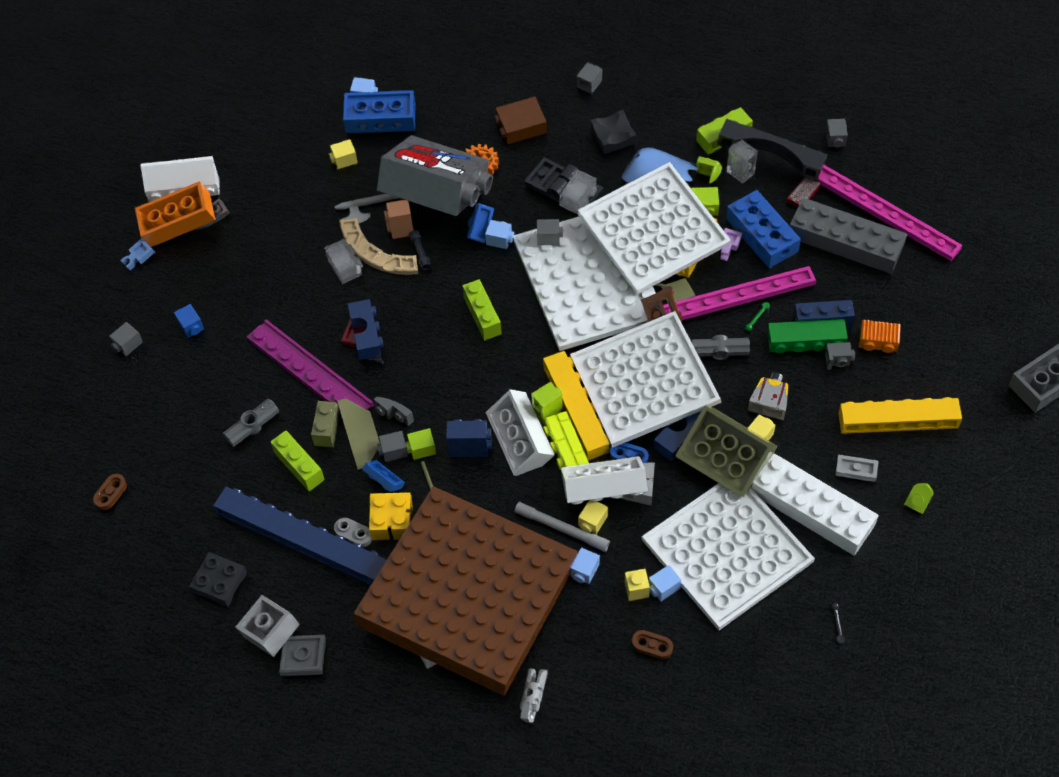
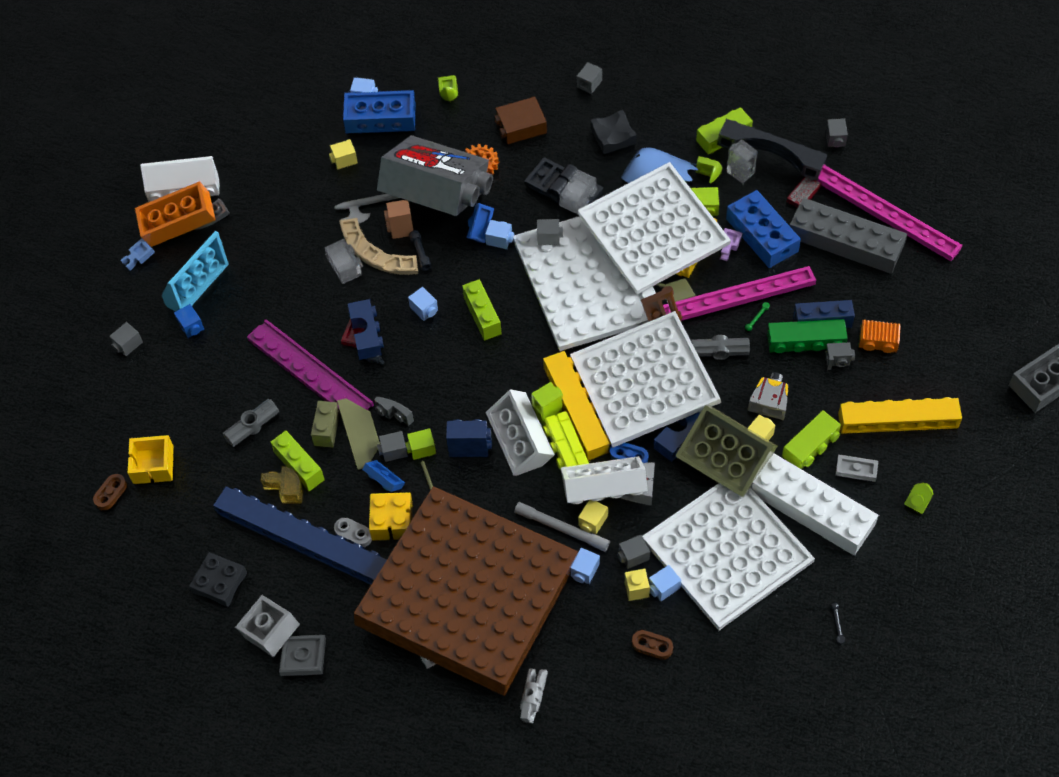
(150, 459): none -> yellow piece
(196, 274): none -> medium azure slope
(288, 483): none -> clear yellow brick
(423, 304): none -> light blue brick
(448, 87): none -> lime plate
(633, 552): none -> dark grey brick
(812, 440): none -> lime brick

